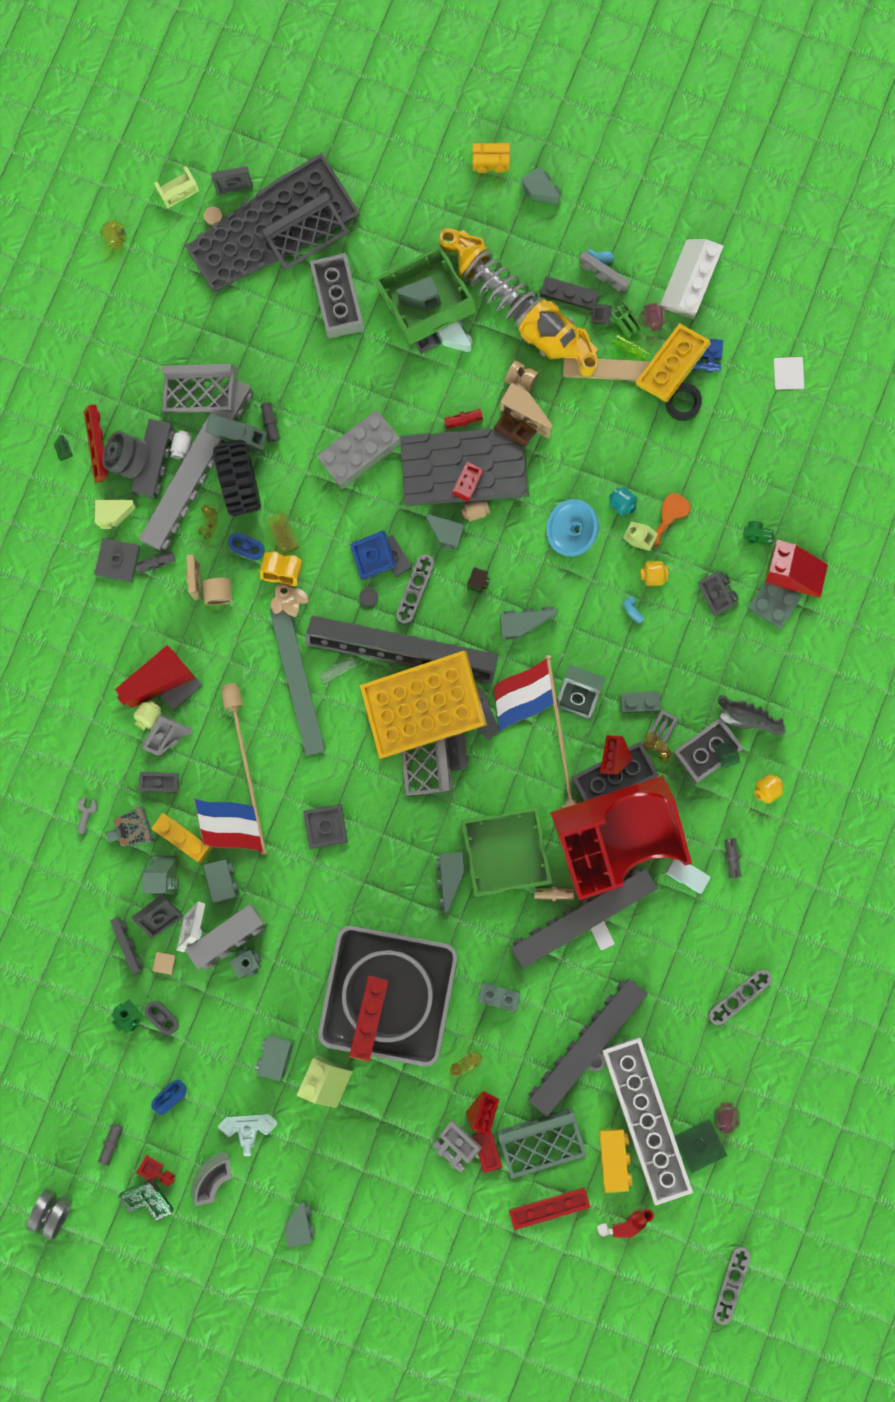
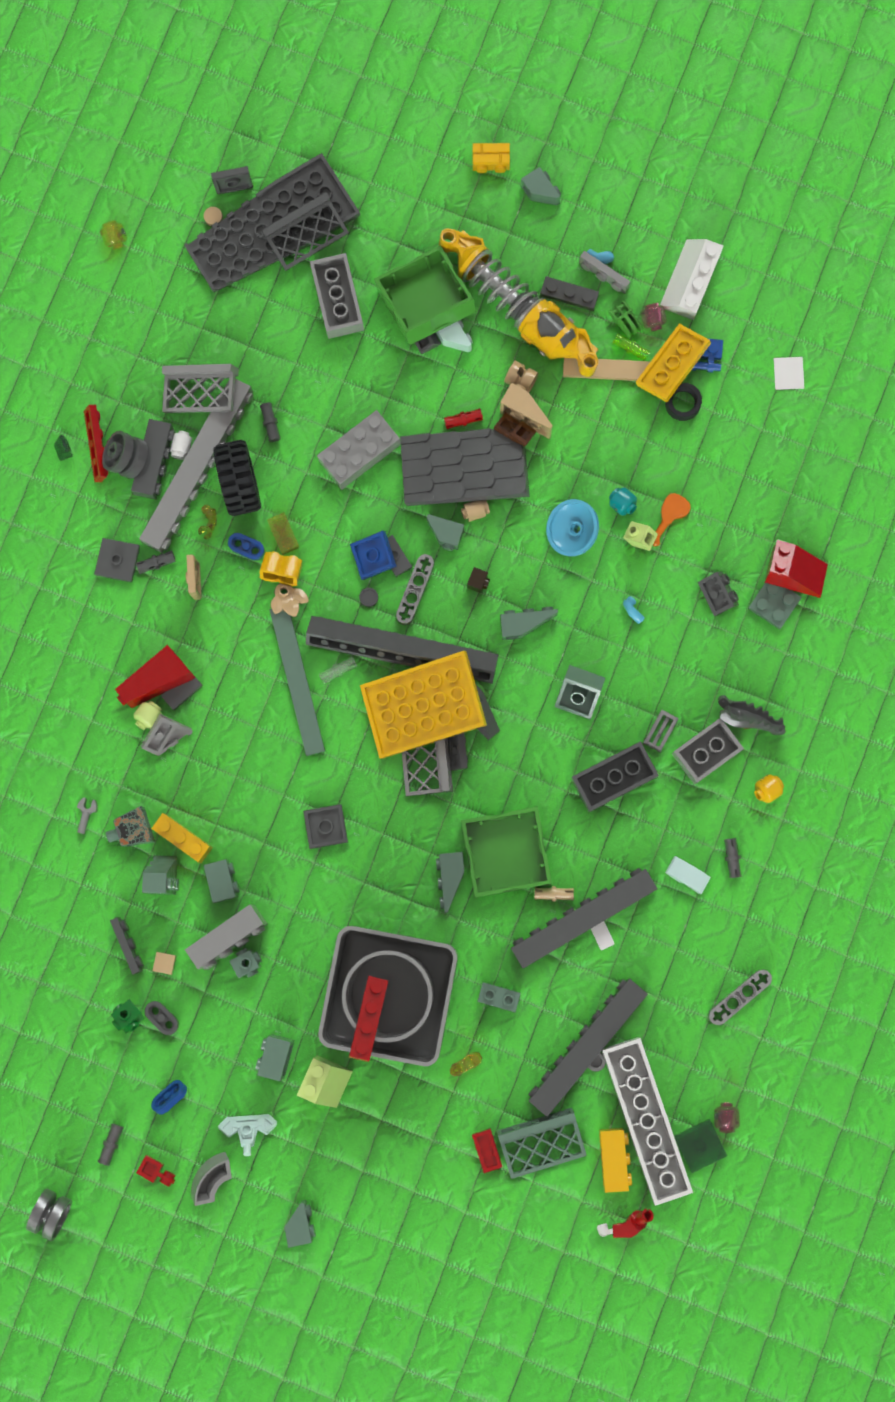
(112, 512): yellowish green slope -> none
(148, 1195): clear green plate -> none
(157, 916): dark grey plate -> none
(158, 782): dark grey plate -> none
(177, 189): yellowish green panel -> none
(190, 927): white plate -> none
(217, 591): tan piece -> none
(230, 822): flag -> none
(231, 430): sand green slope -> none
(419, 295): sand green slope -> none
(460, 1142): light grey plate -> none
(467, 481): plate -> none
(482, 1113): red slope -> none
(527, 696): flag -> none
(549, 1208): red plate -> none
(601, 314): dark grey tile -> none
(615, 755): red slope -> none
(617, 832): red piece -> none
(640, 702): sand green plate -> none
(653, 742): clear yellow piece -> none
(654, 573): yellow head -> none
(727, 754): clear green slope -> none
(735, 1286): light grey beam -> none
(754, 532): green plate -> none

